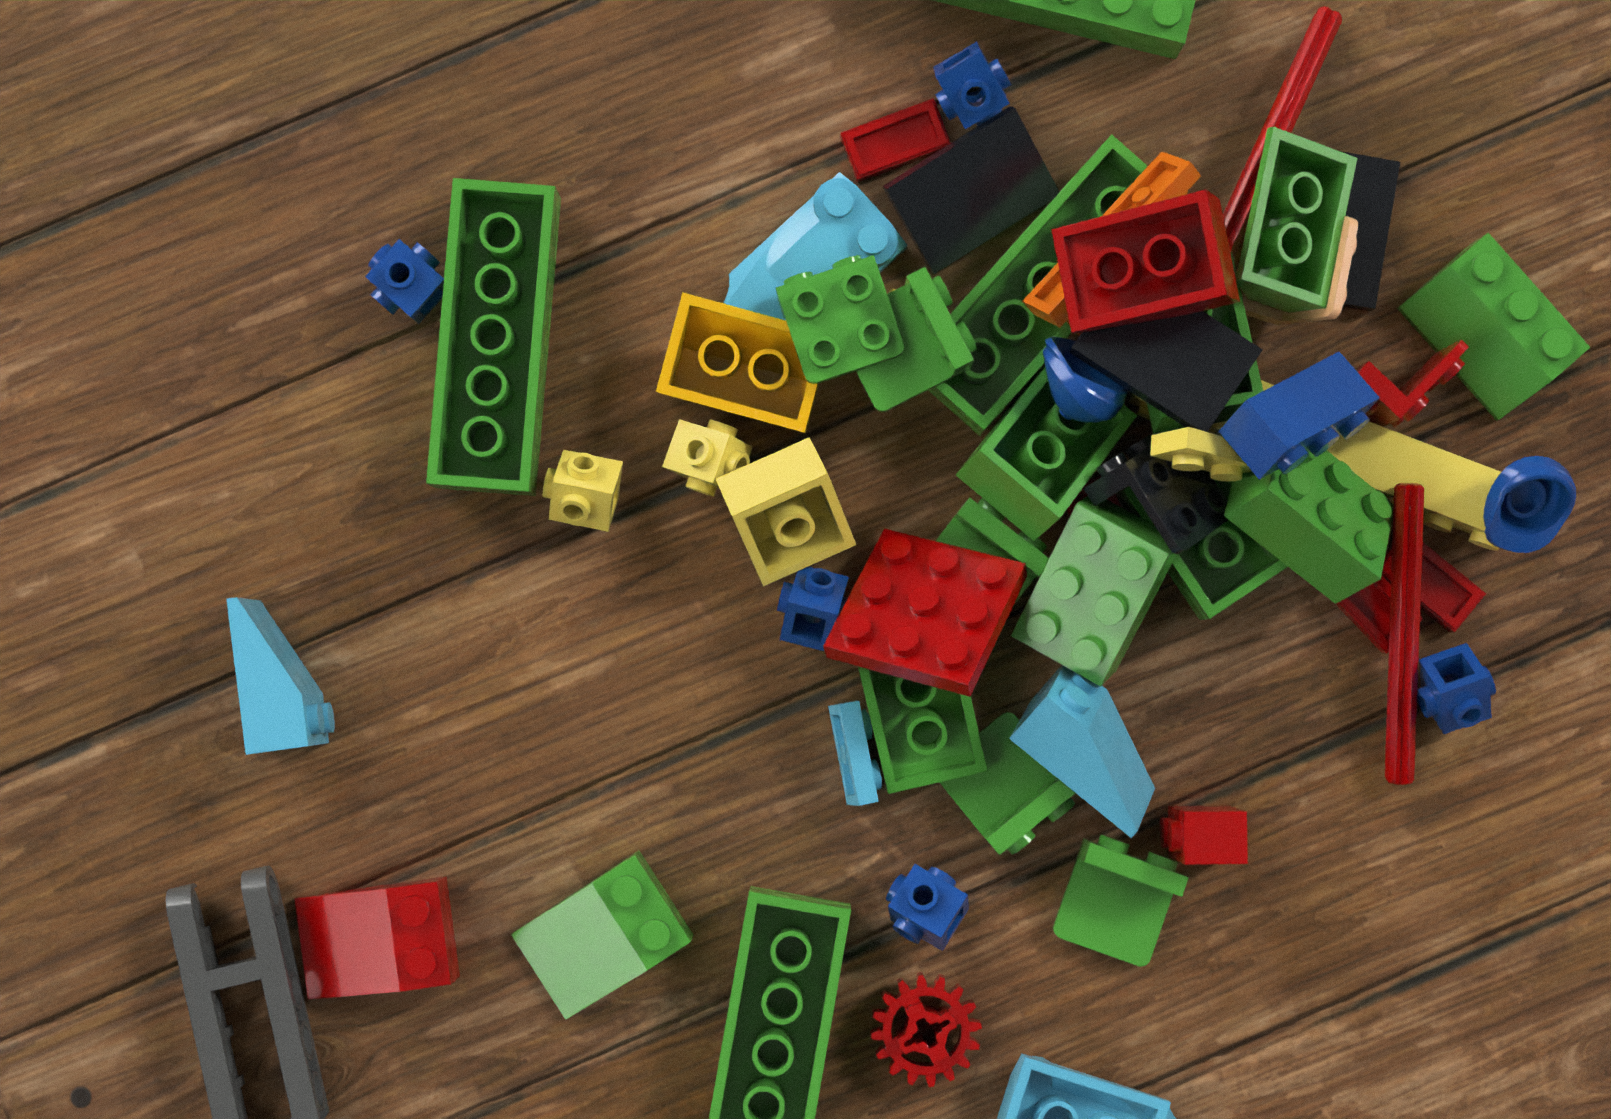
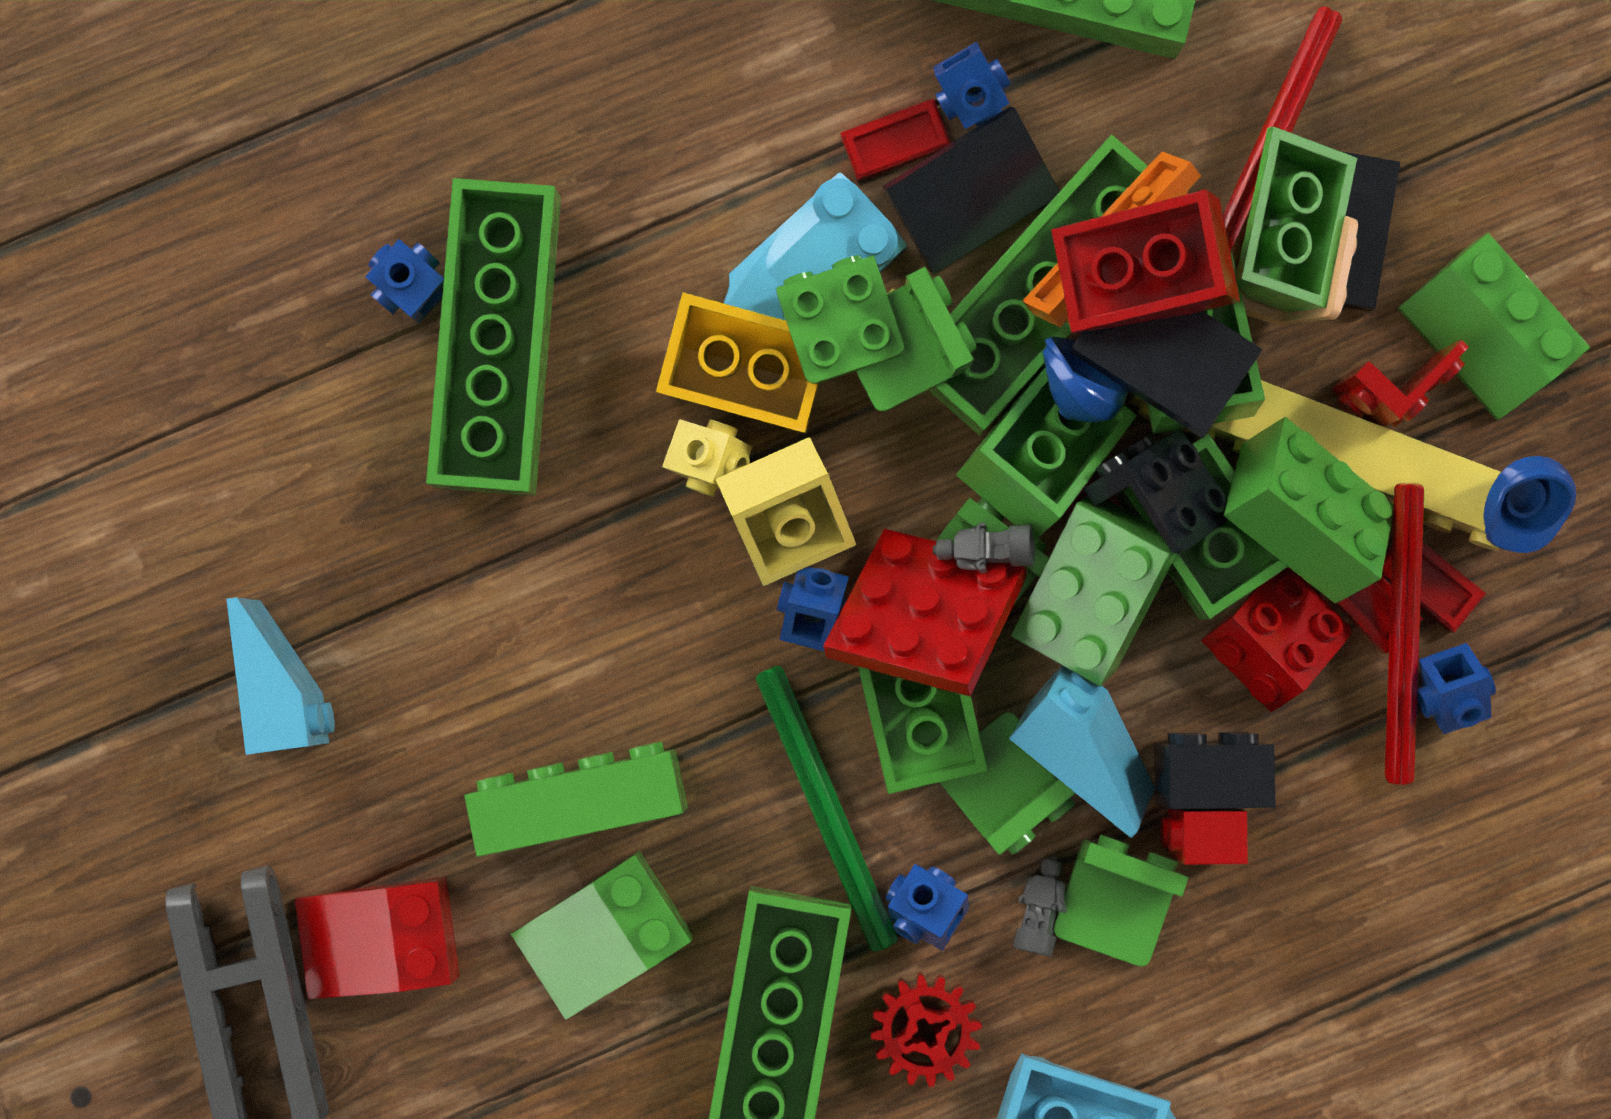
(577, 801): none -> bright green brick
(583, 490): light yellow brick -> none
(826, 809): none -> green axle
(859, 773): medium azure plate -> none
(976, 547): none -> dark grey piece
(1043, 898): none -> dark grey piece
(1199, 450): light yellow plate -> none
(1214, 774): none -> black brick
(1278, 639): none -> red bracket
(1300, 416): blue brick -> none

